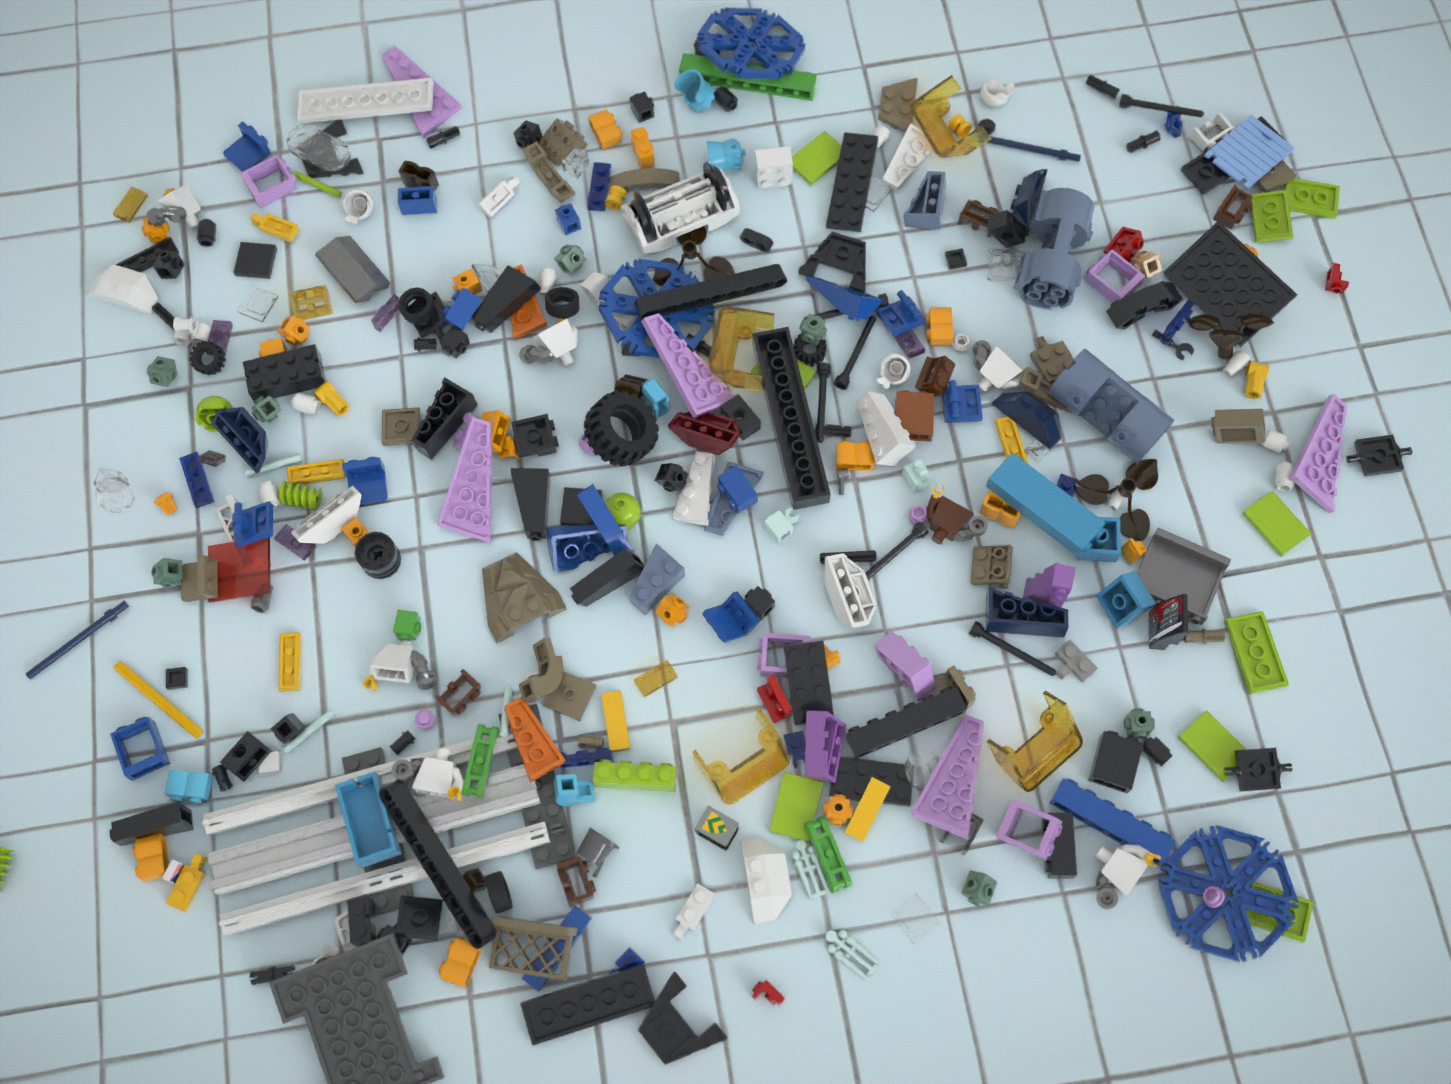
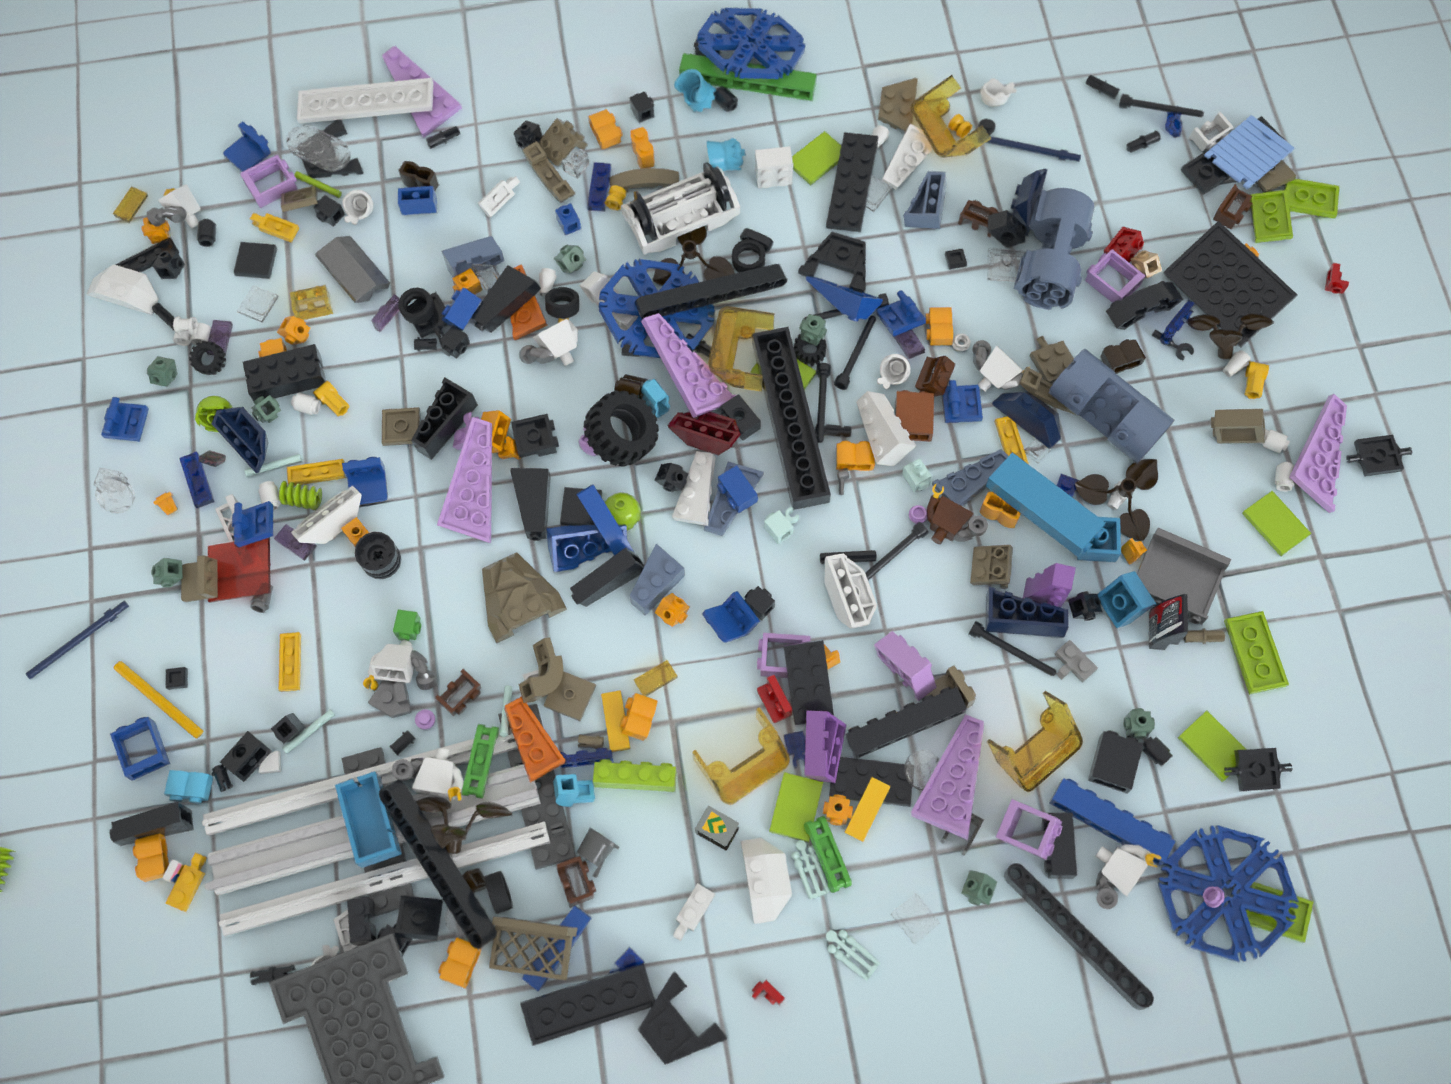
(124, 421): none -> blue plate
(299, 198): none -> dark tan plate
(328, 210): none -> black brick
(391, 698): none -> flat silver plate
(450, 836): none -> dark brown plant
(482, 251): none -> sand blue wedge
(638, 717): none -> light orange brick
(748, 245): none -> black tyre
(971, 480): none -> sand blue wing
(1085, 606): none -> black brick
(1088, 938): none -> black beam
(1123, 356): none -> dark brown brick

